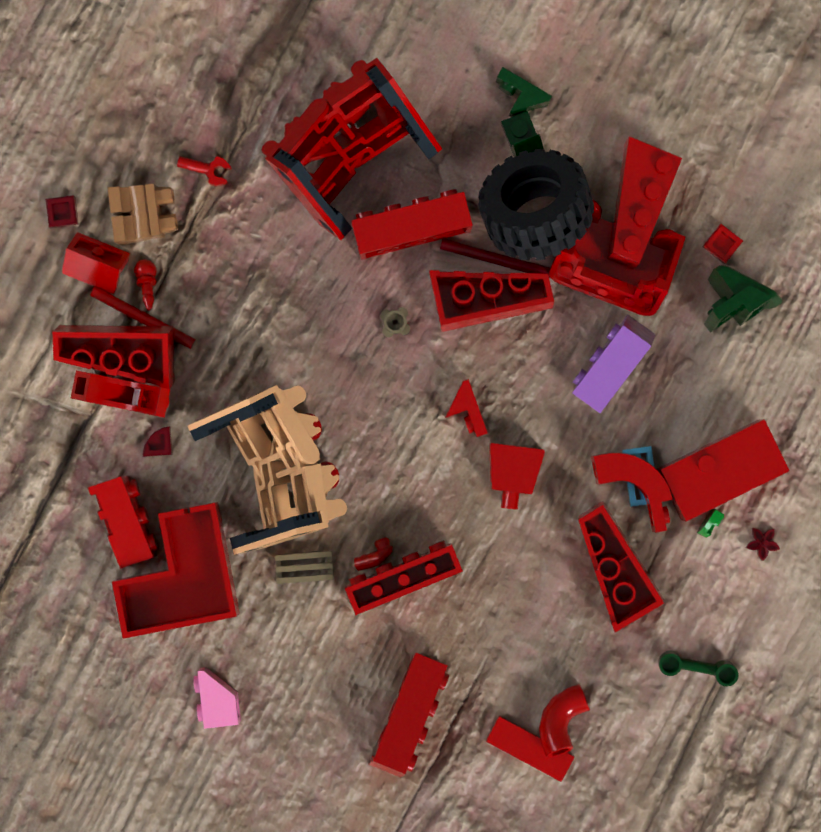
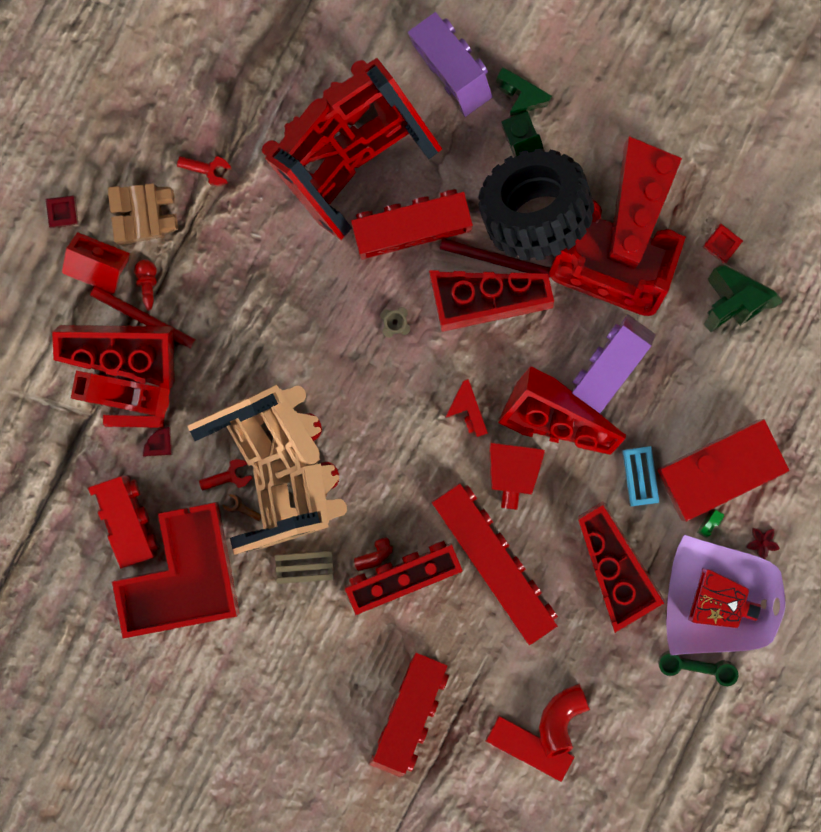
(133, 421): none -> red tile
(218, 700): bright pink slope -> none
(226, 477): none -> red bar
(242, 508): none -> dark orange hand
(452, 62): none -> medium lavender wedge
(494, 563): none -> red brick
(550, 409): none -> red wedge
(629, 468): red arch -> none
(721, 602): none -> red torso
(748, 570): none -> lavender piece

